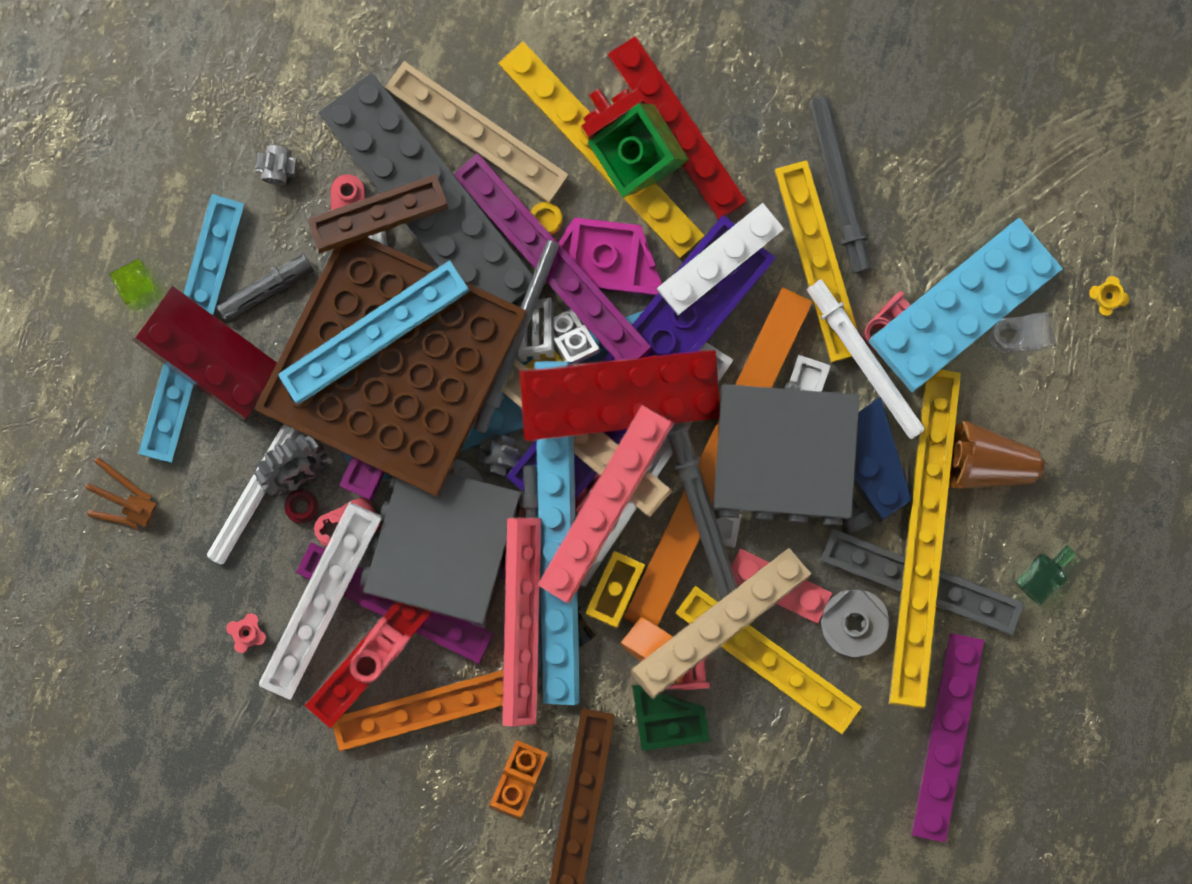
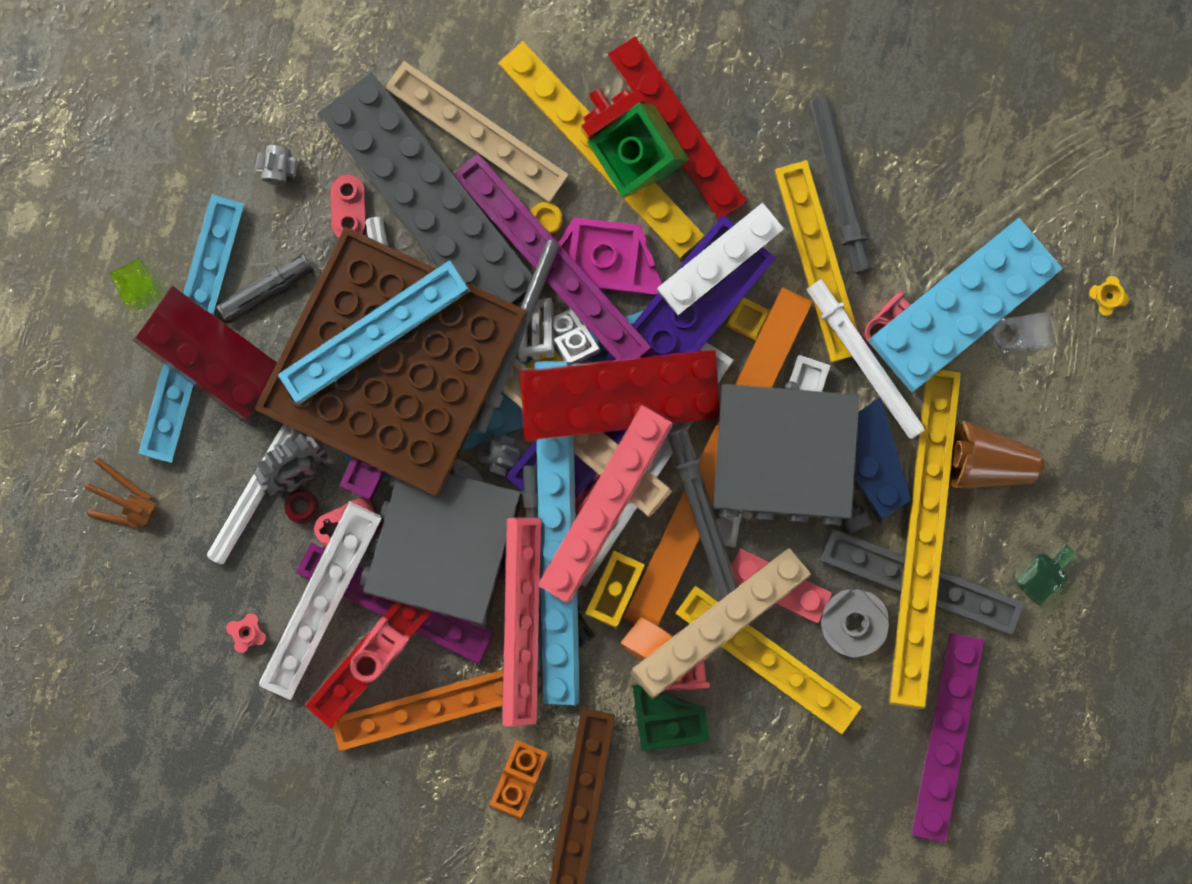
(377, 213): reddish brown plate -> none
(748, 319): none -> yellow tile

